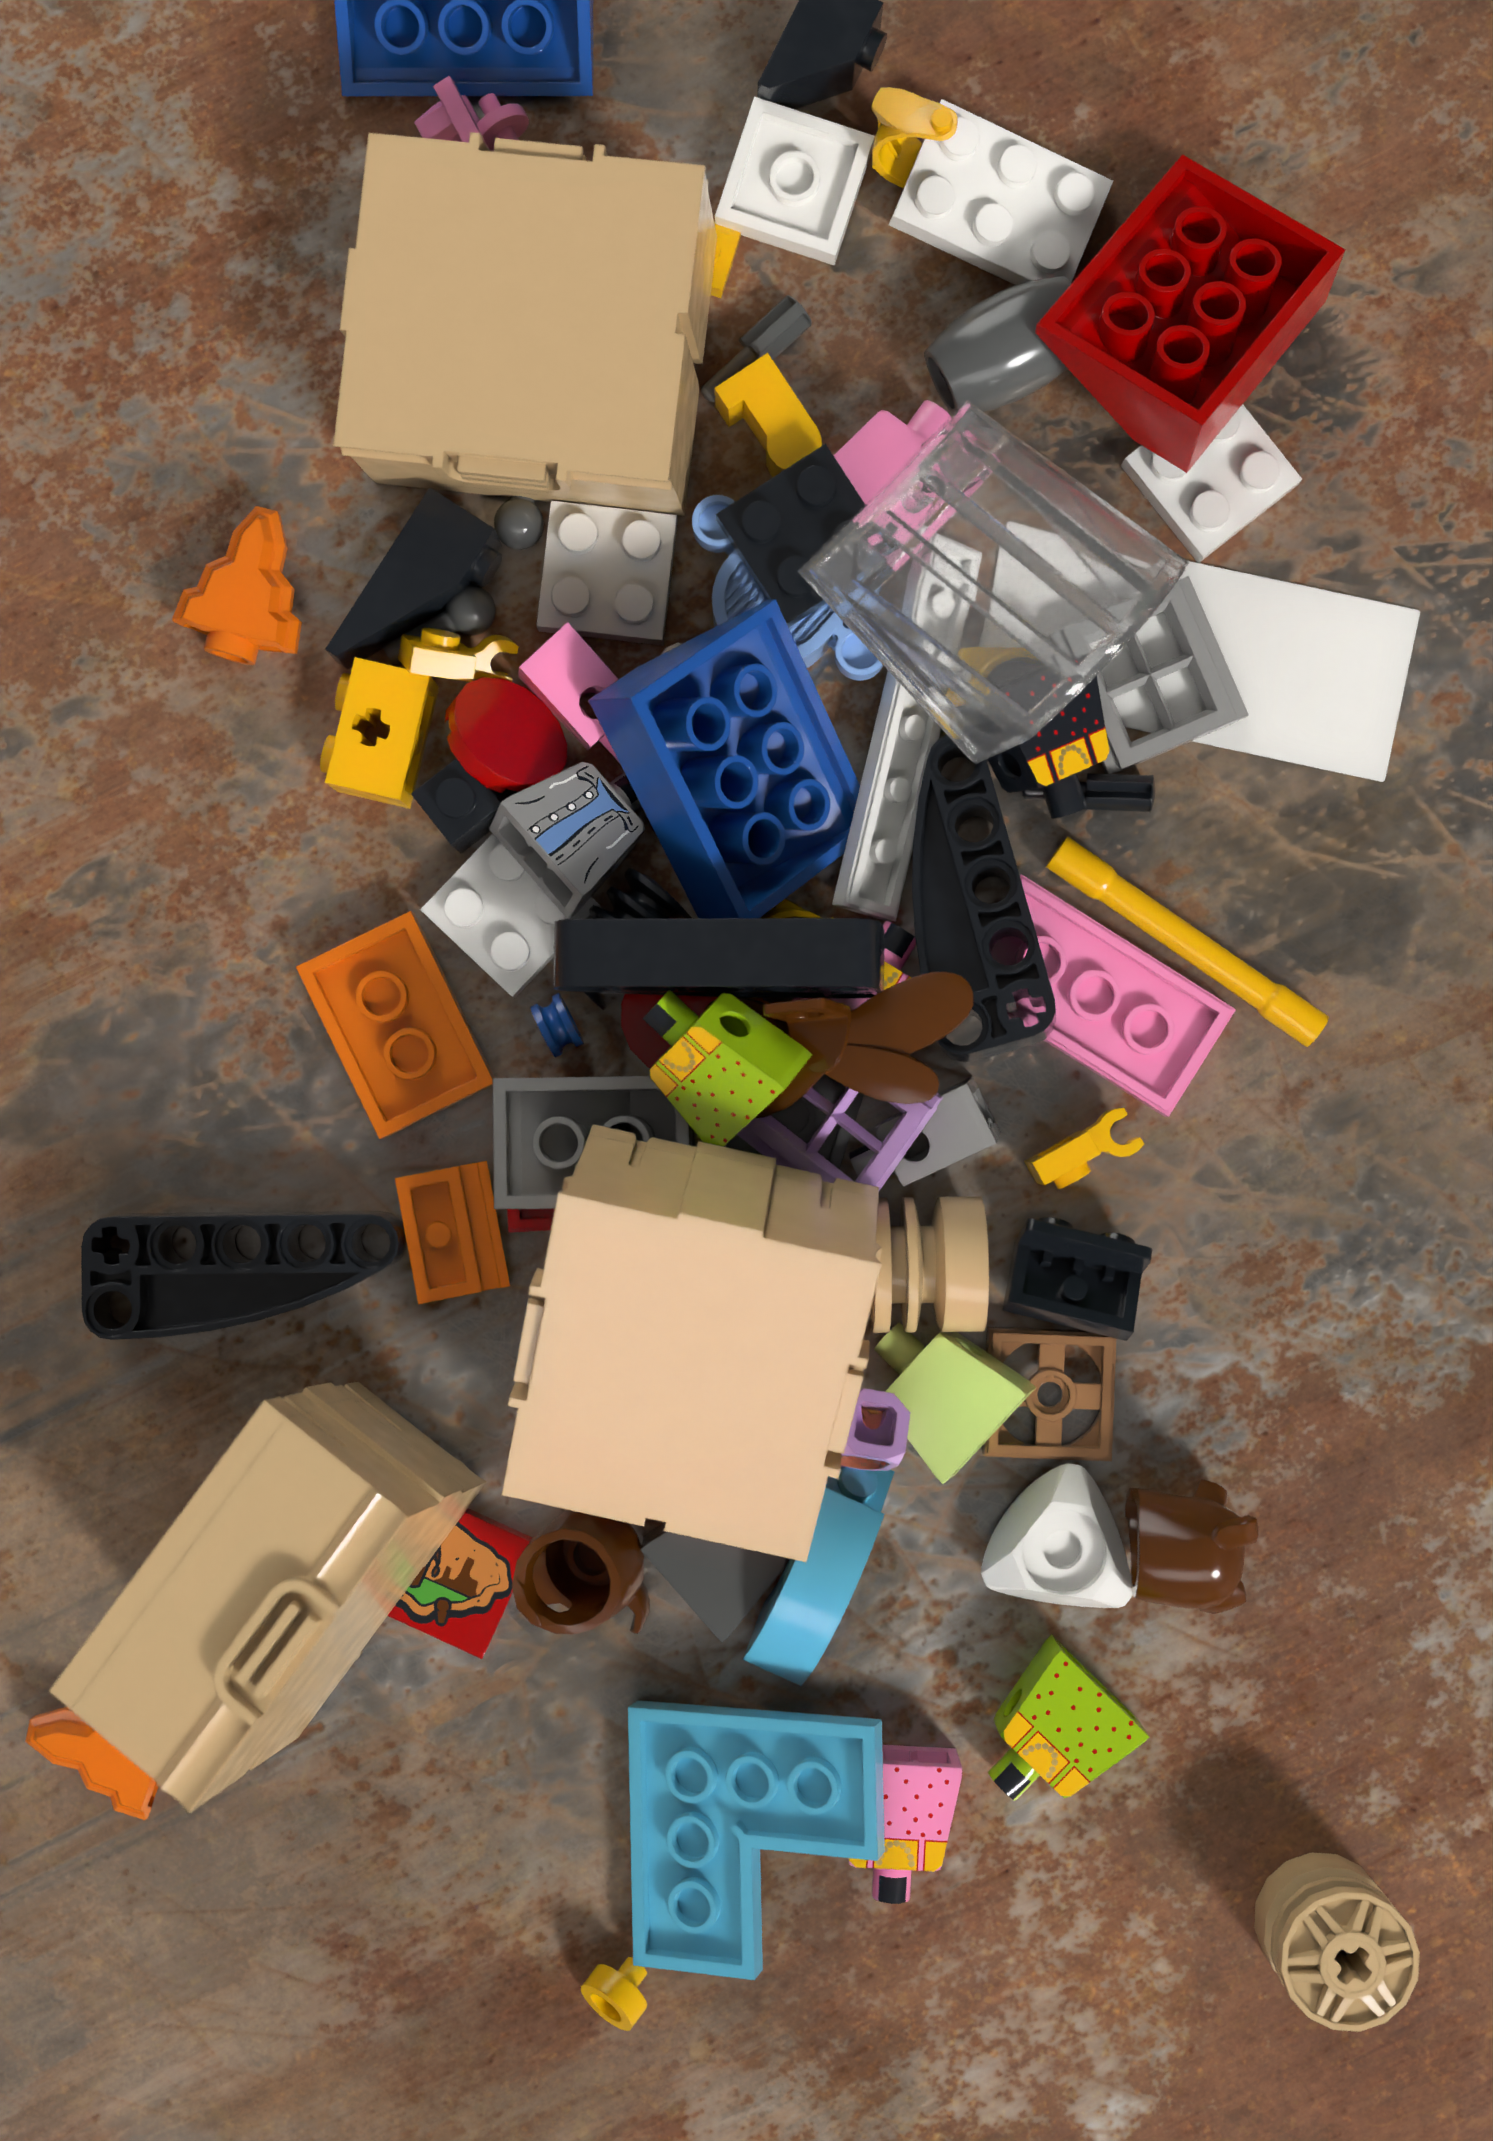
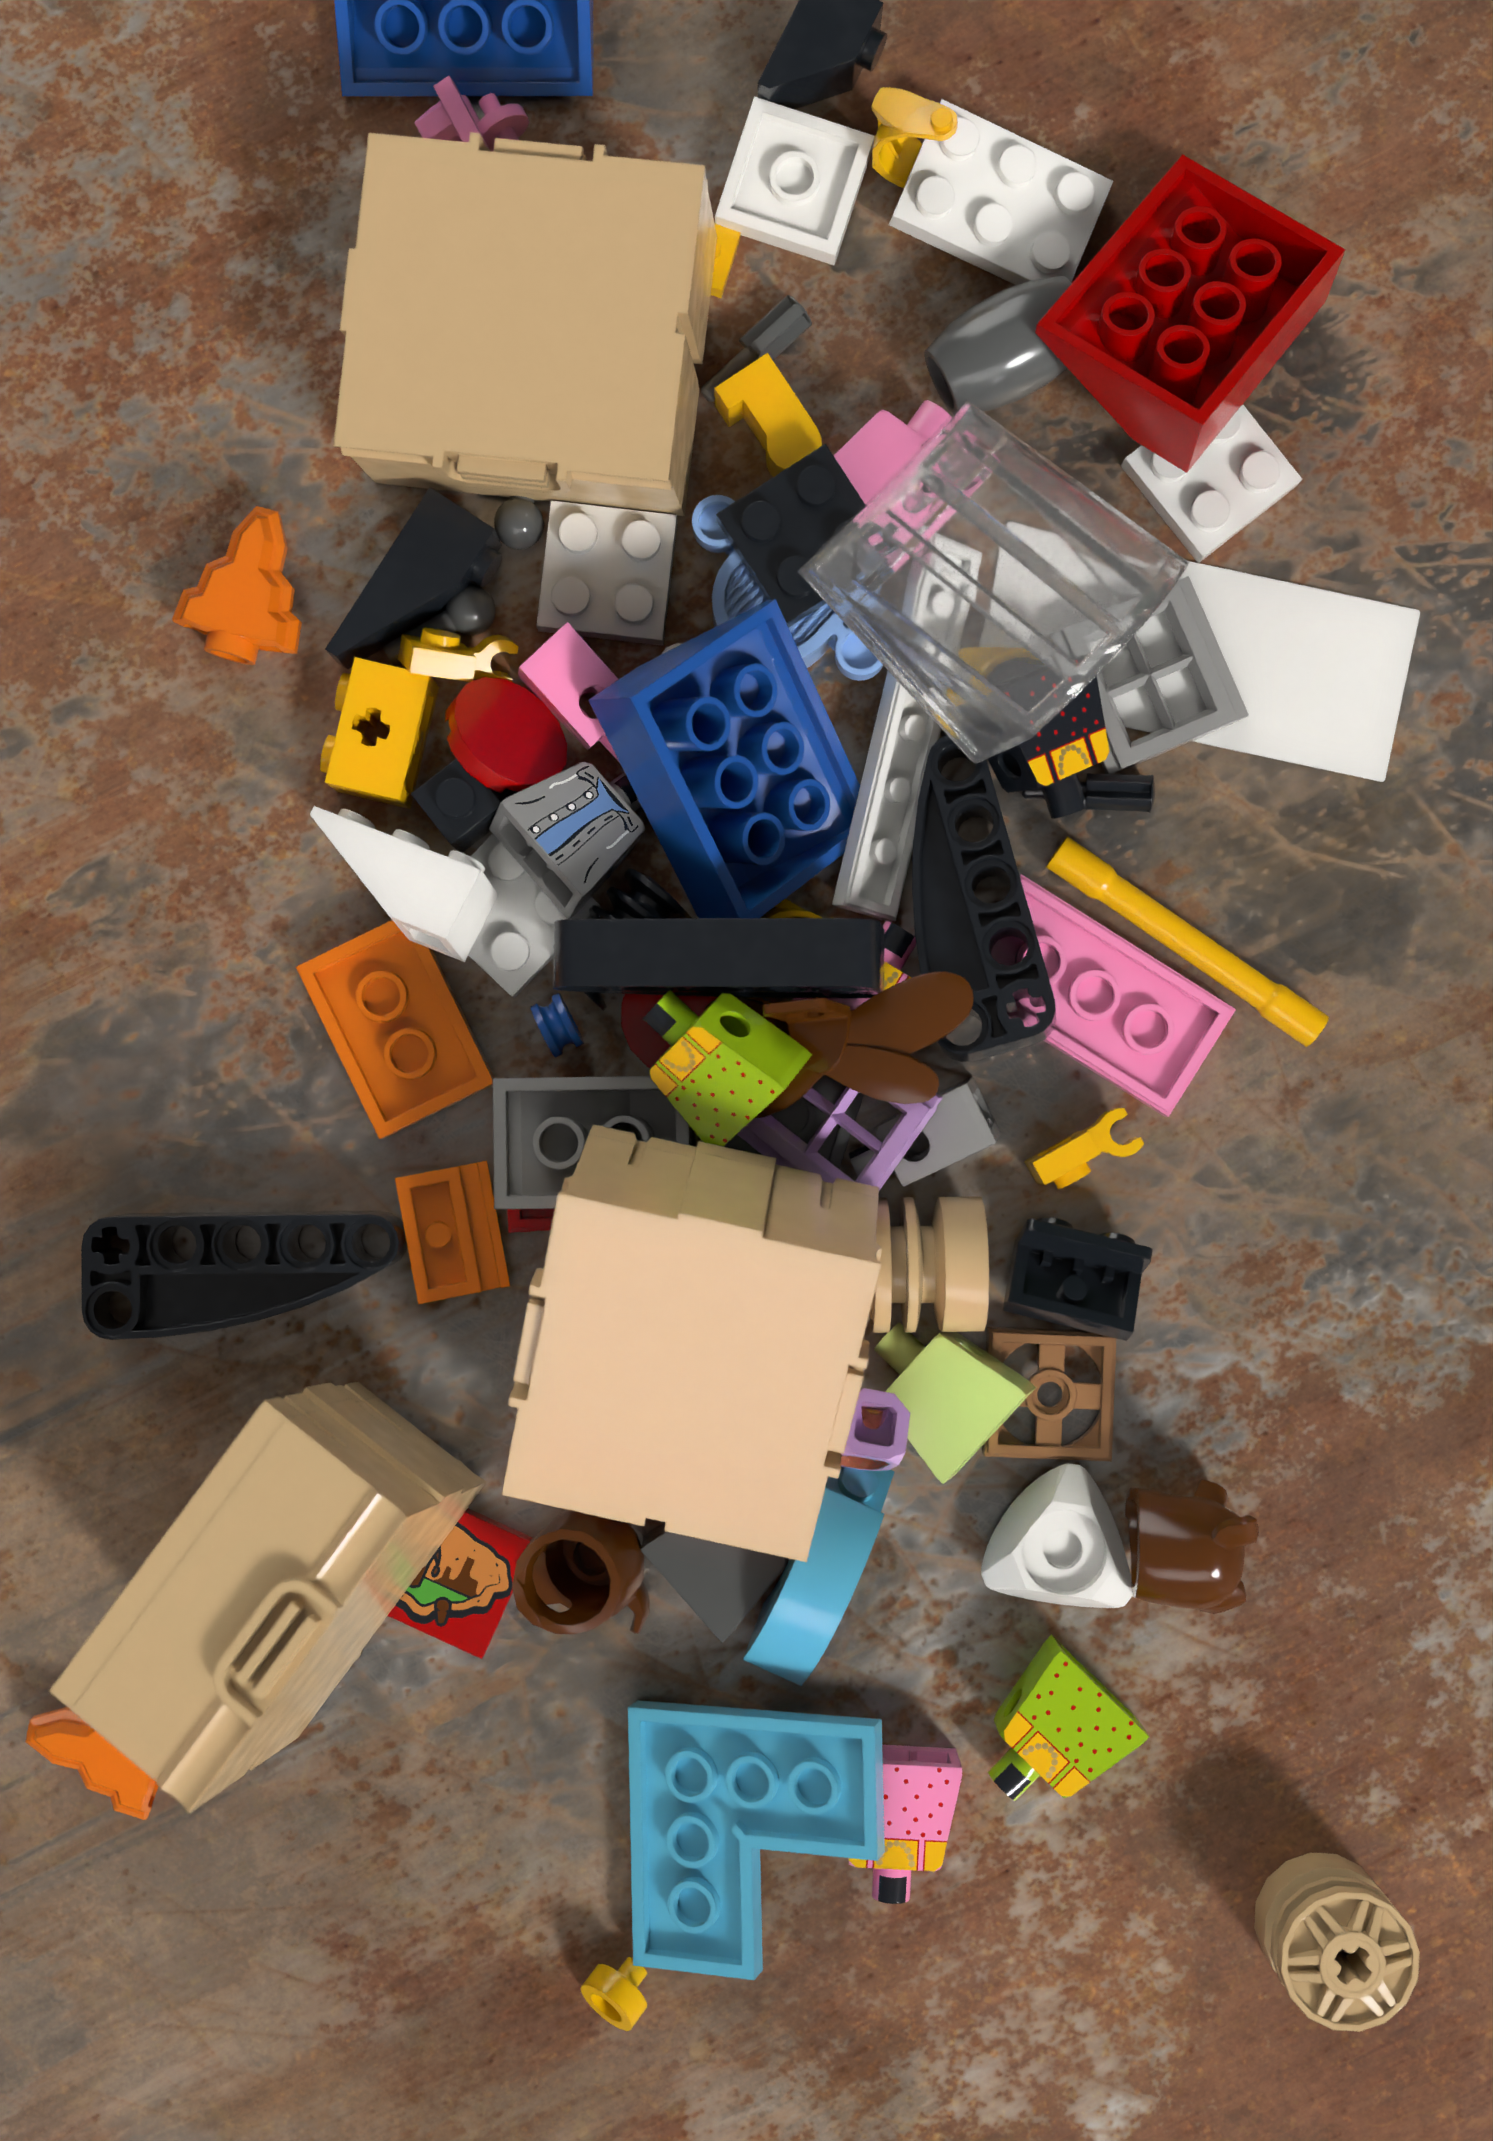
(426, 894): none -> white slope

